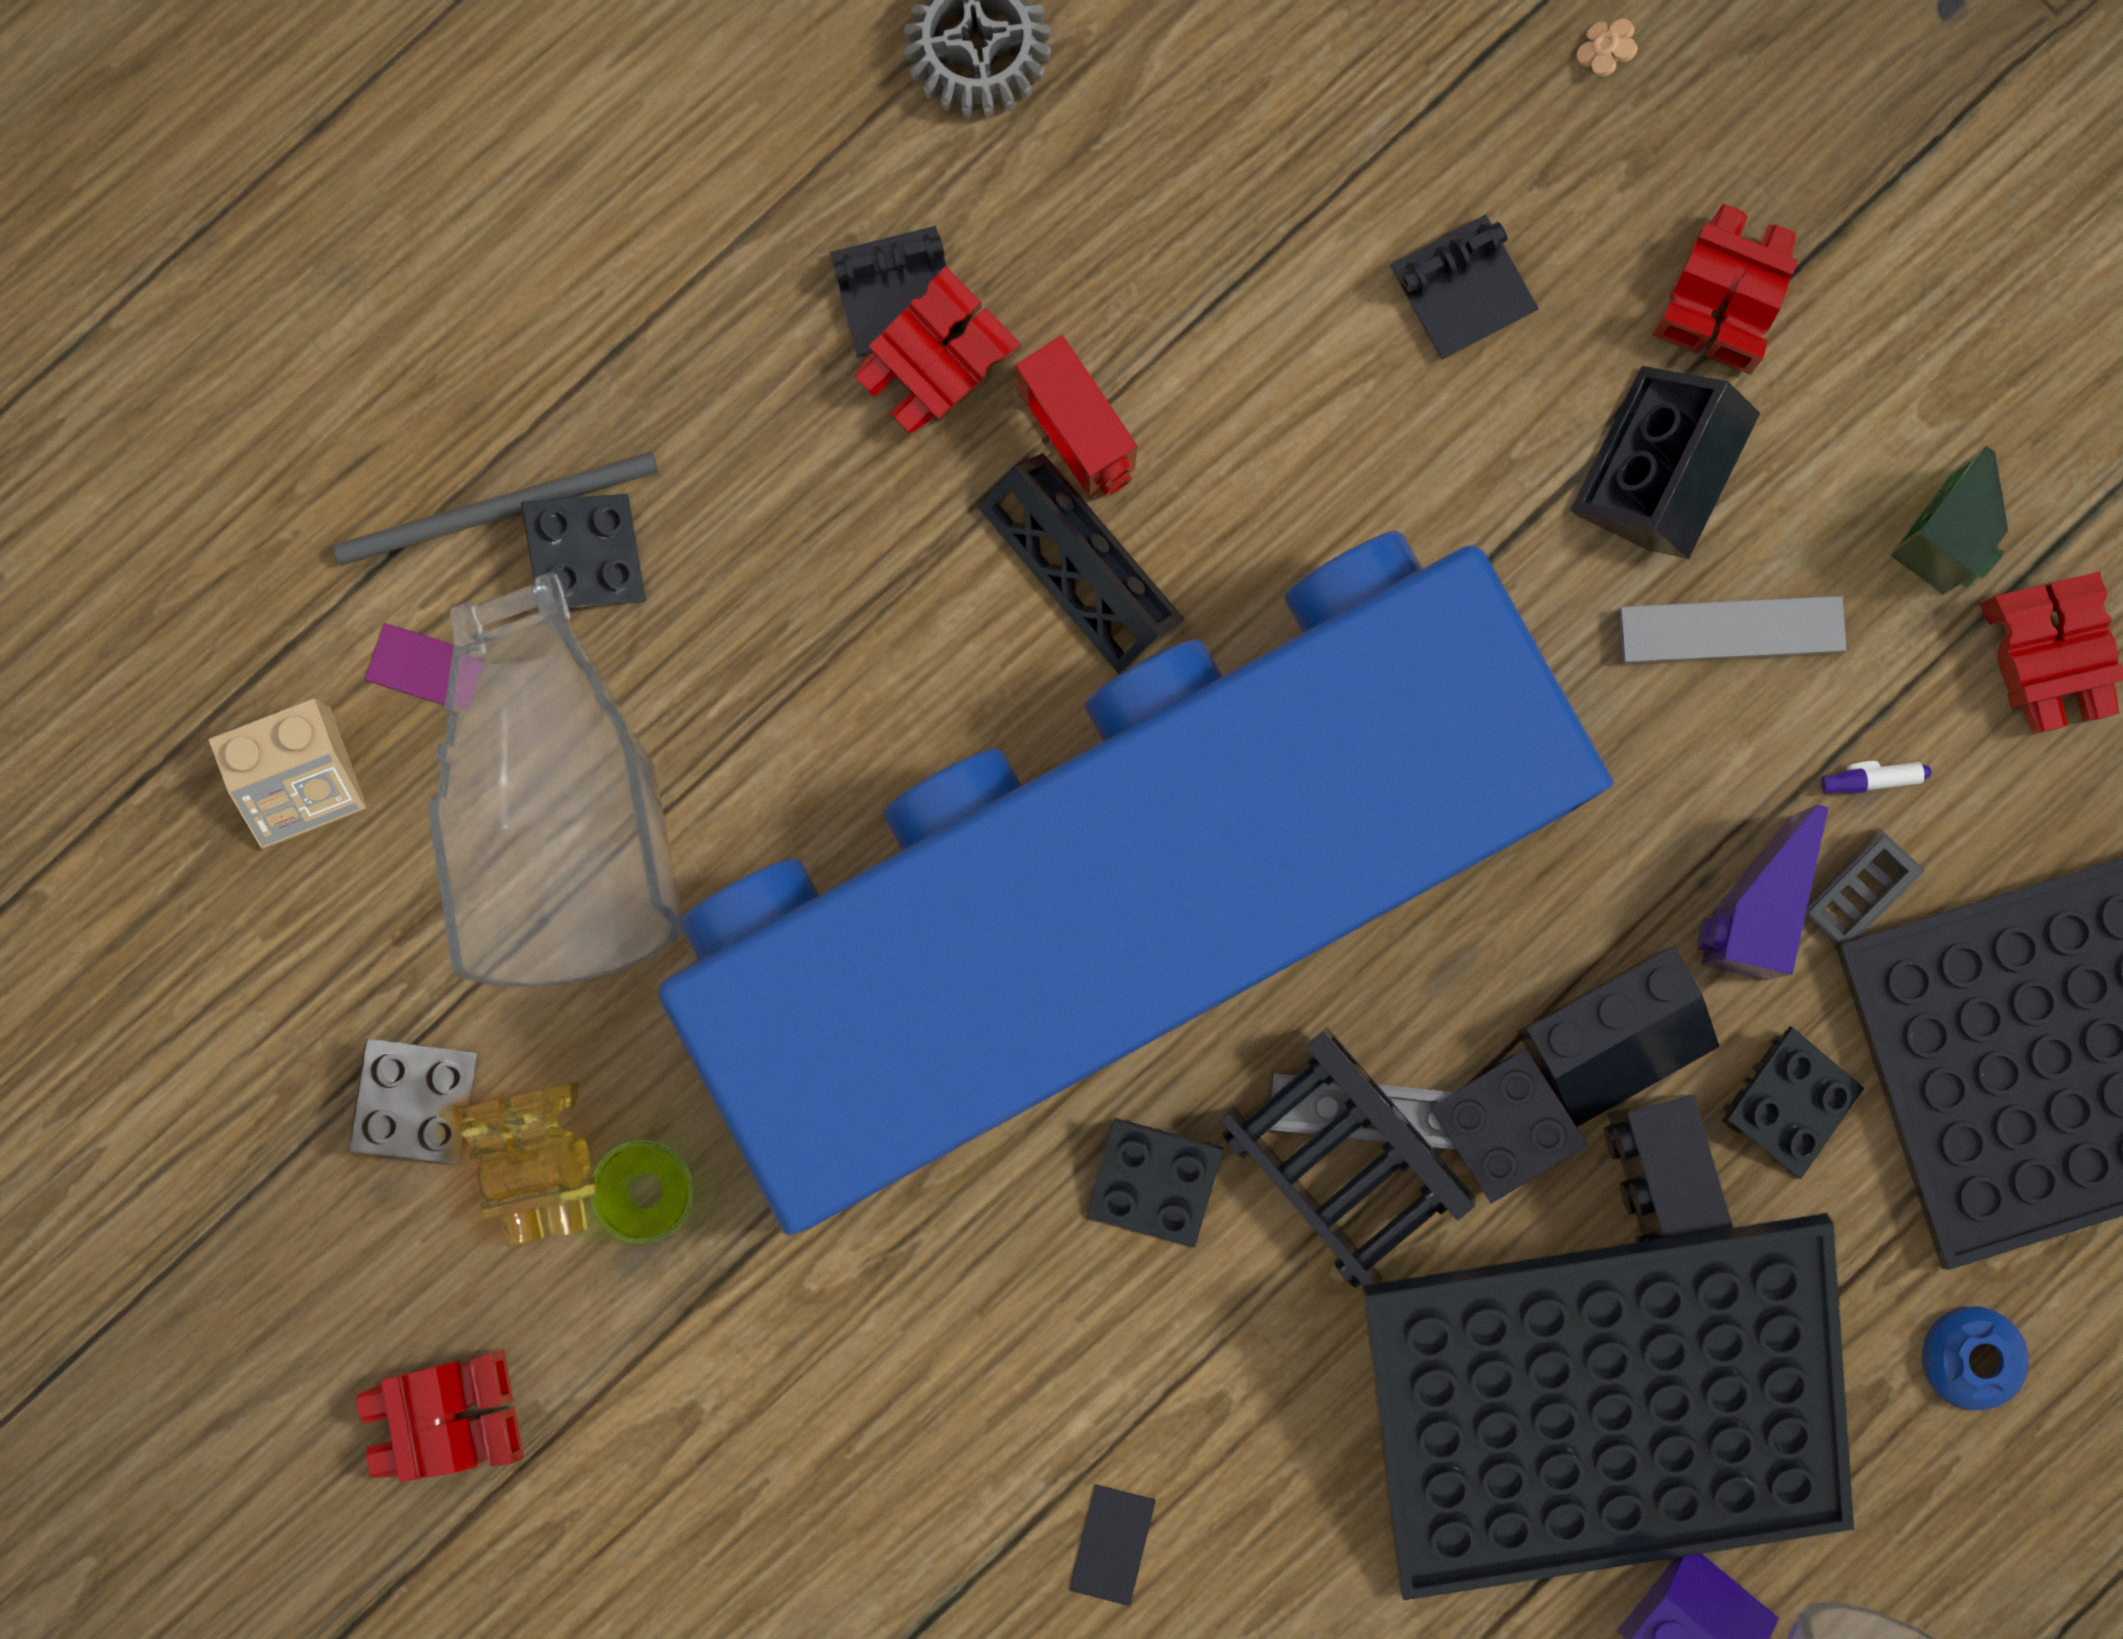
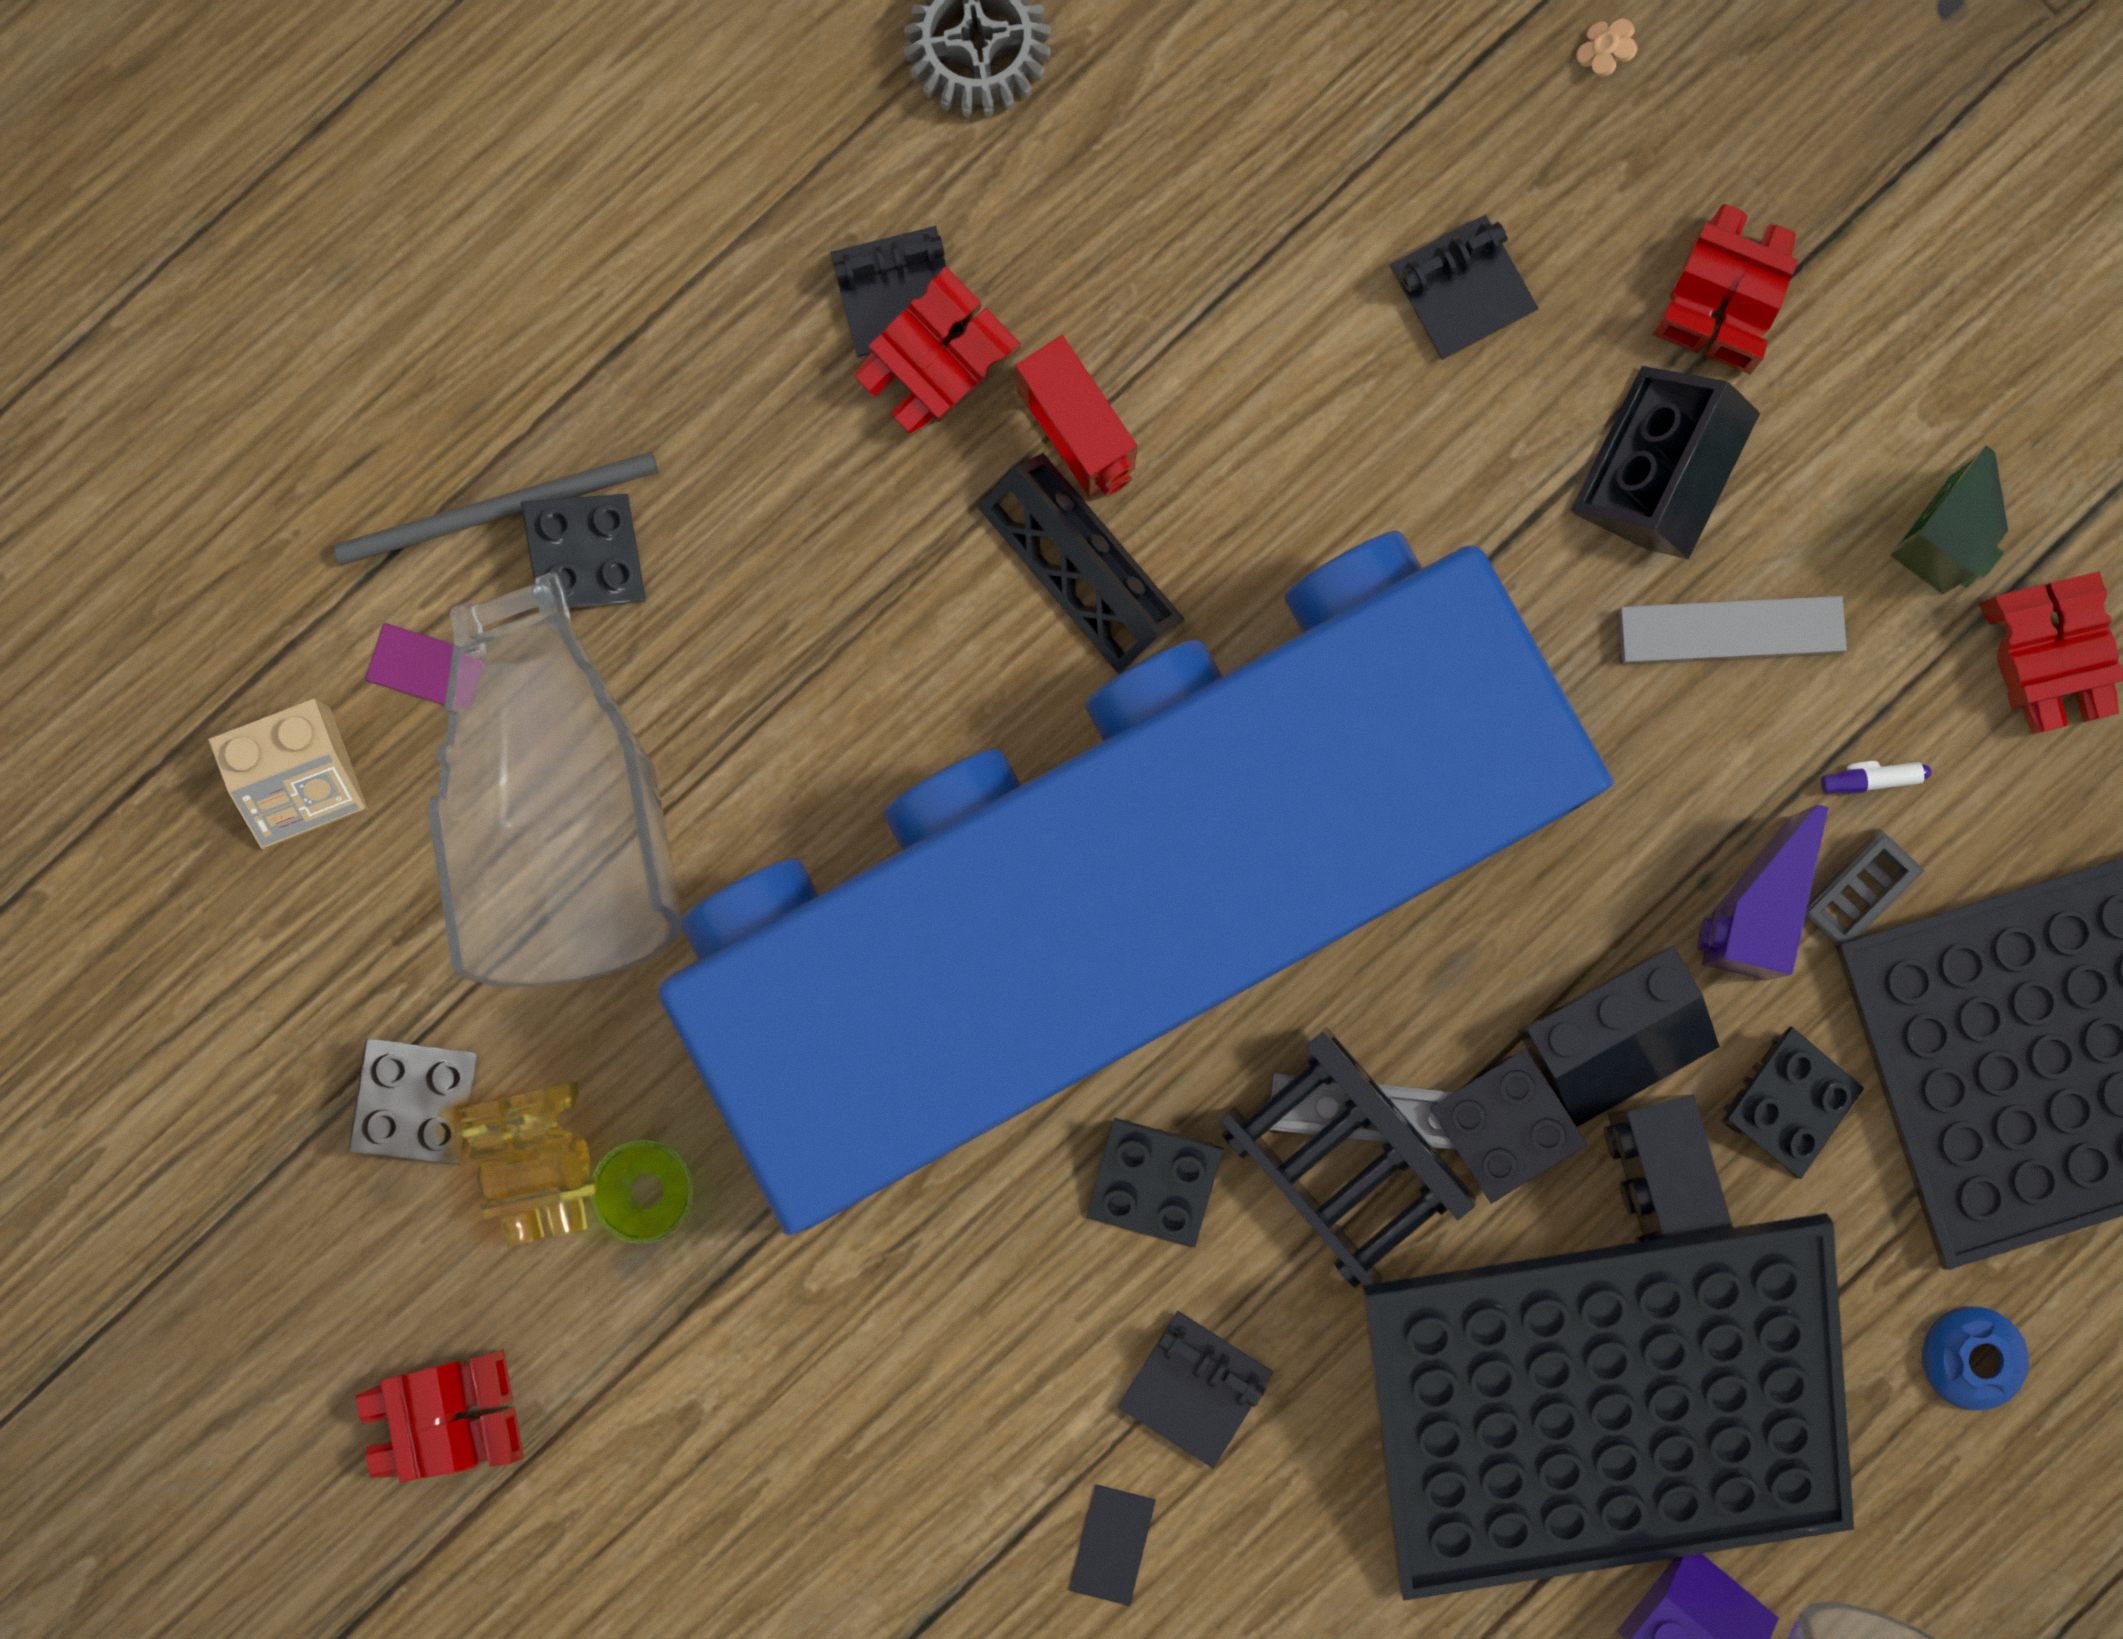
(1195, 1389): none -> black hinge

